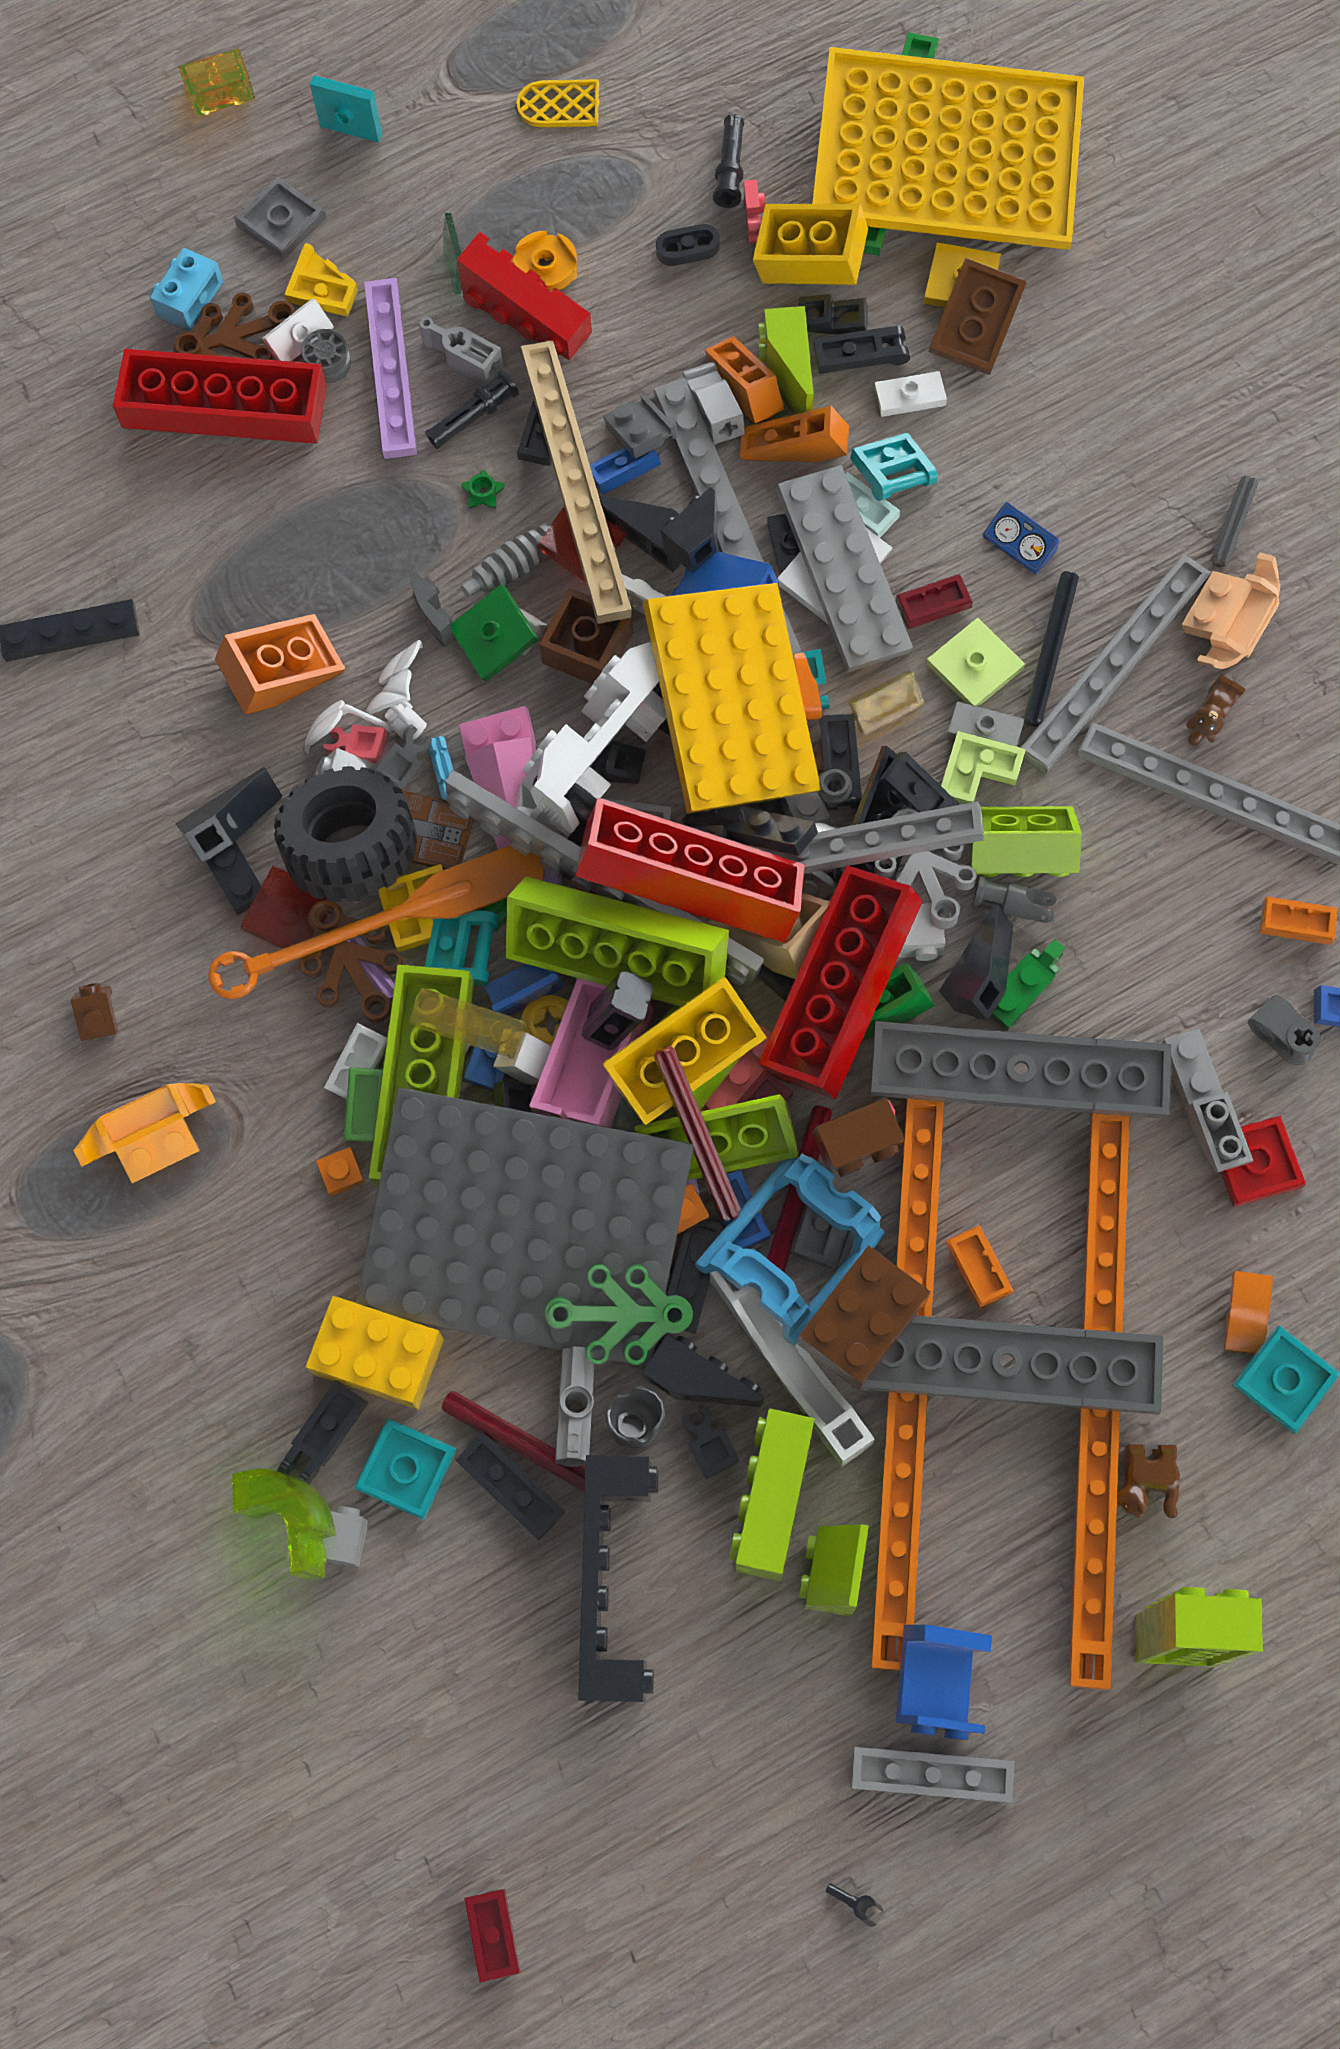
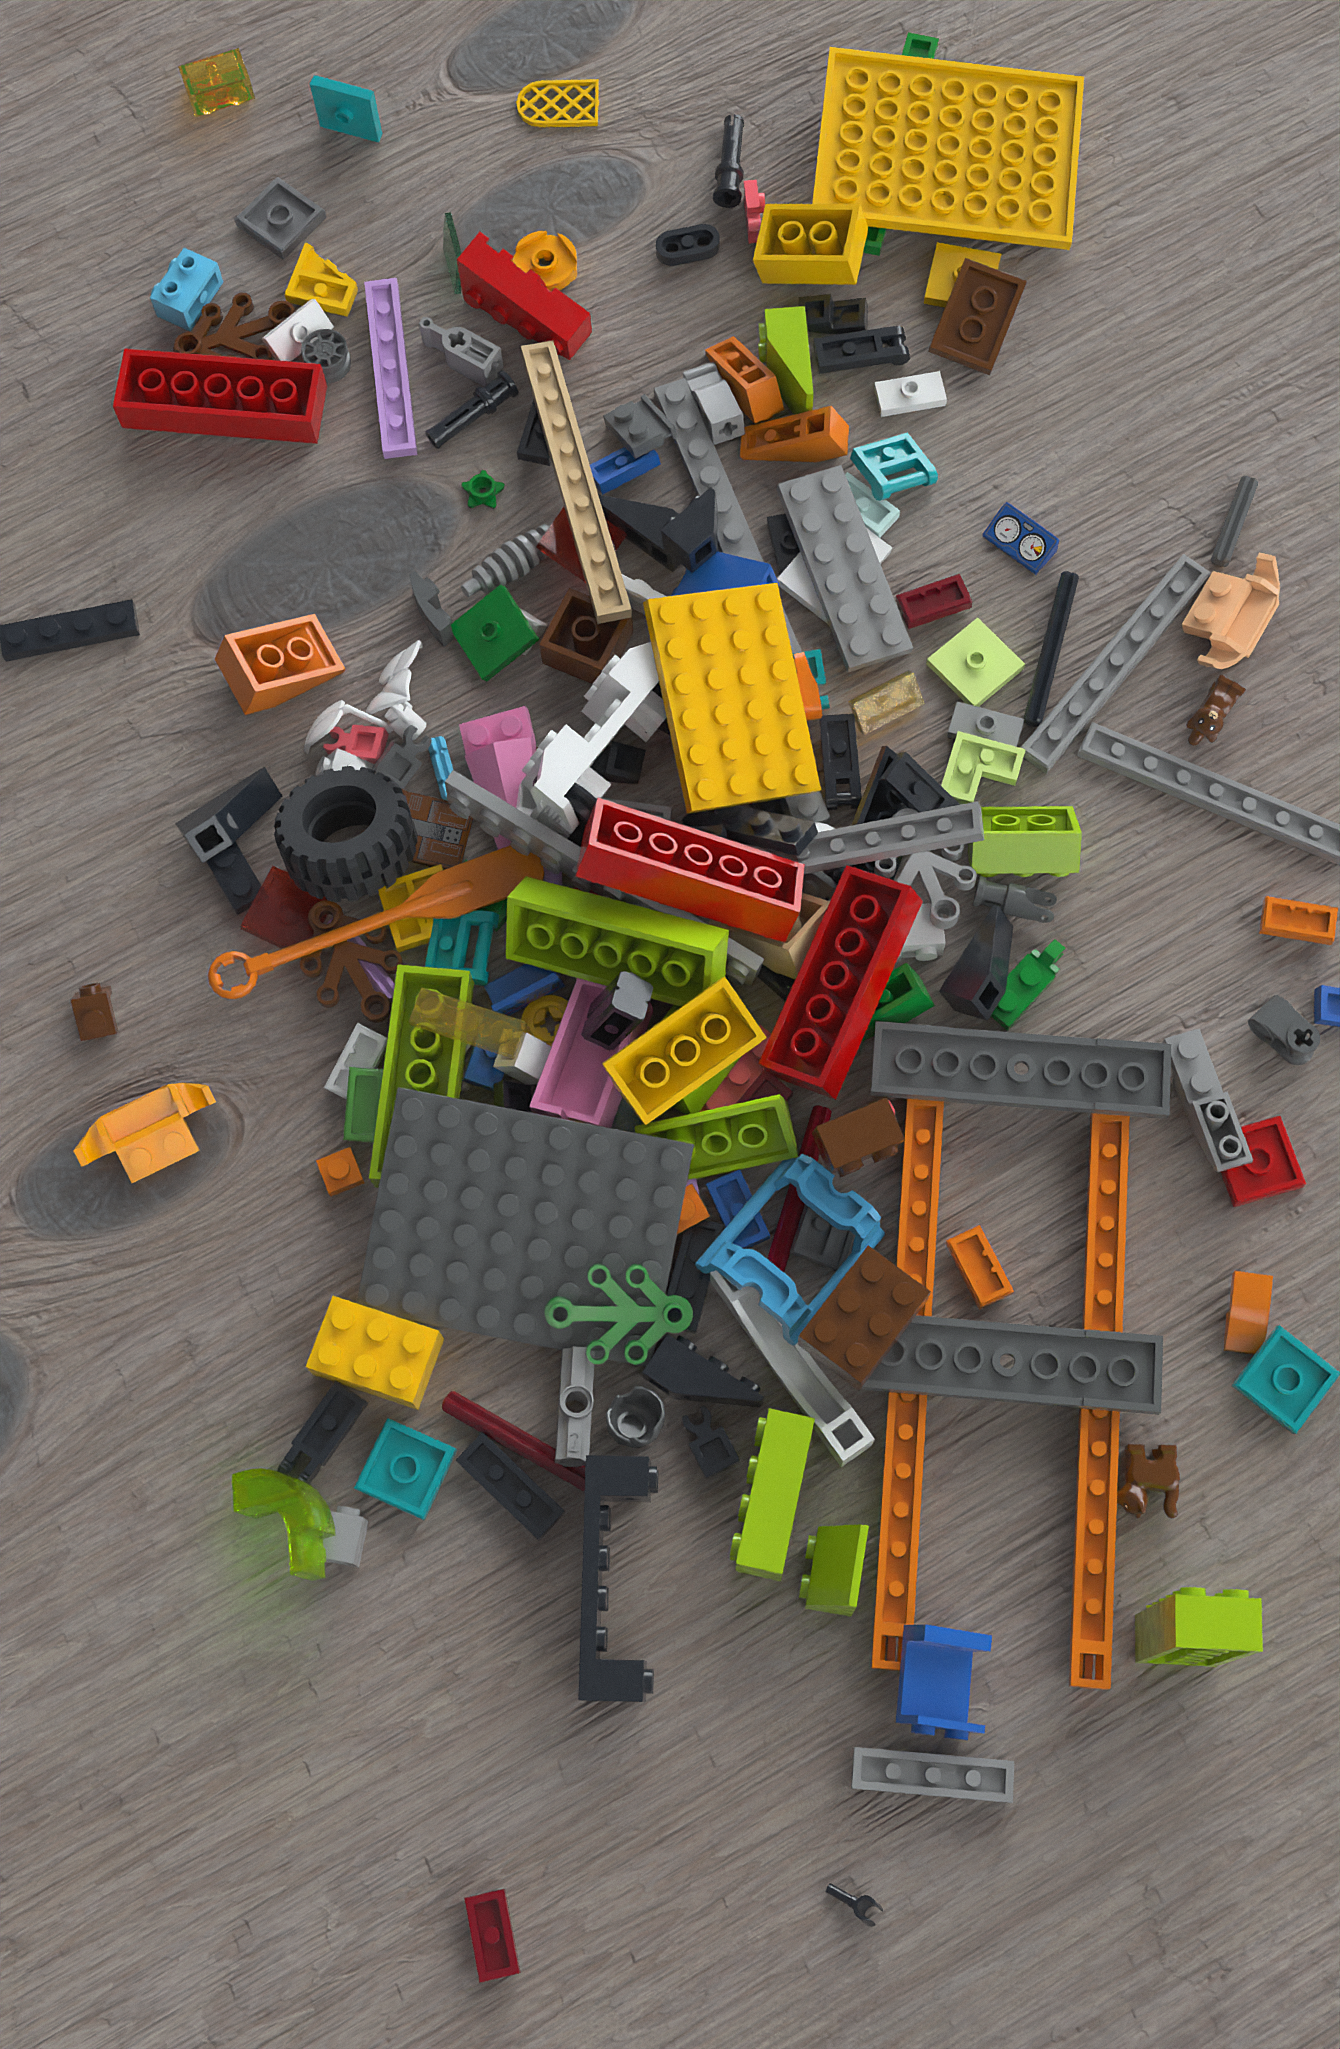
(697, 1133): dark red axle -> none
(836, 777): dark grey plate -> none

